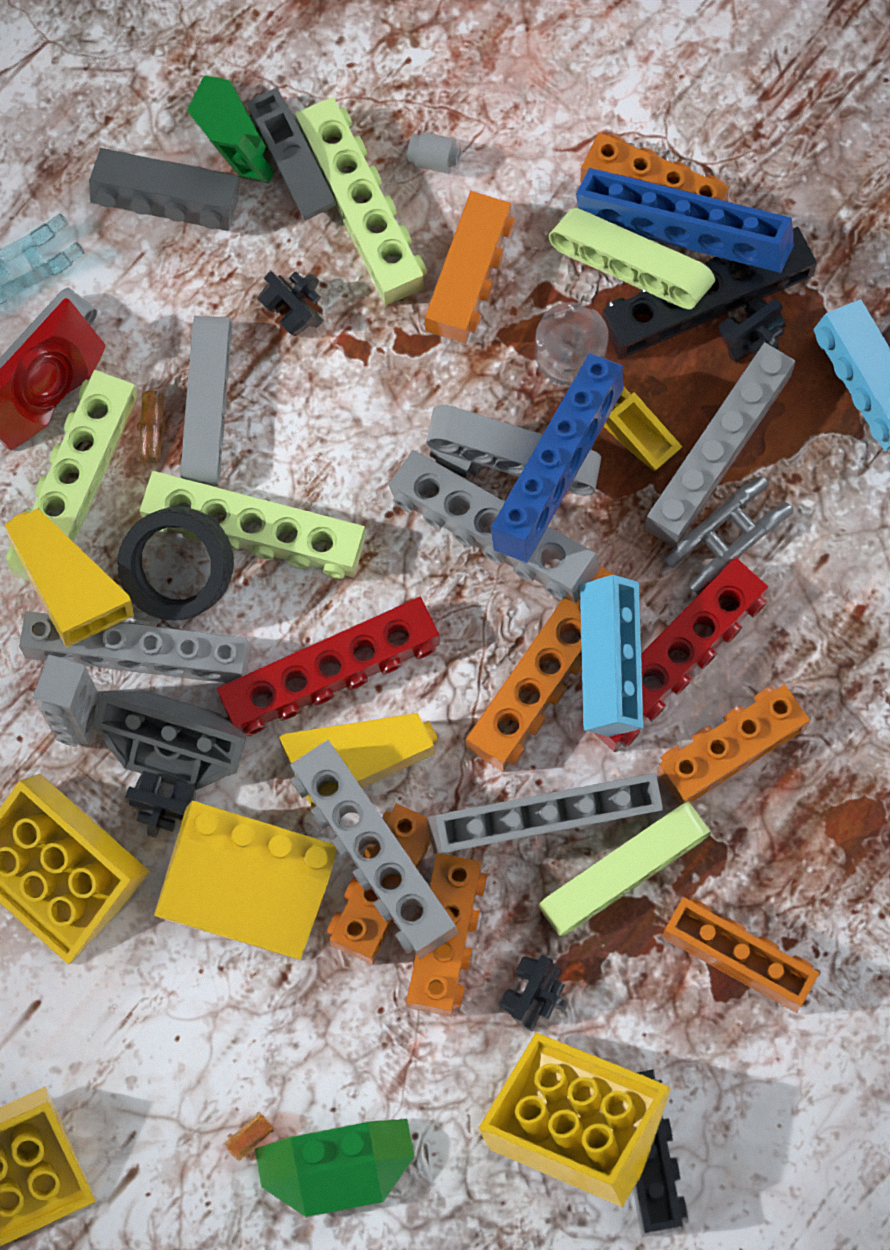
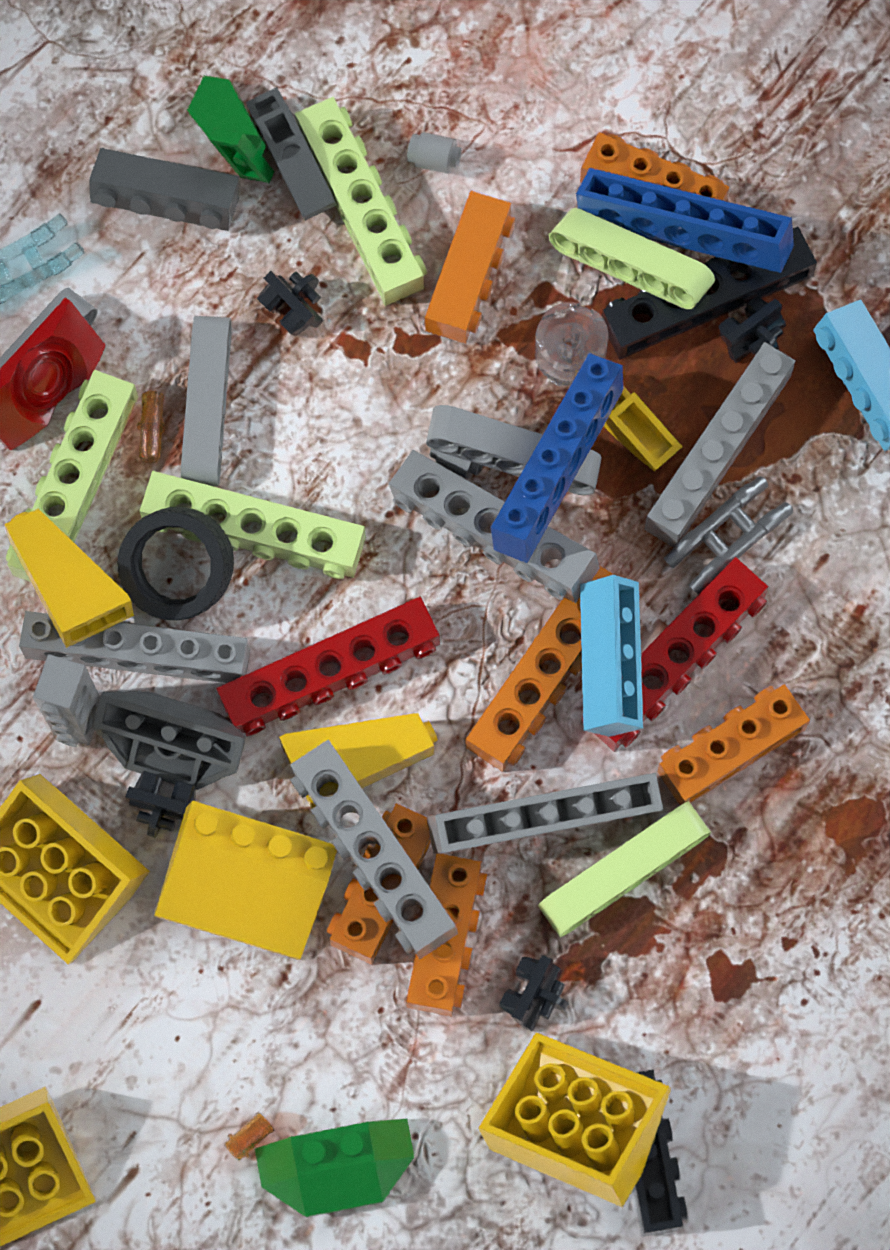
(740, 954): orange brick -> none

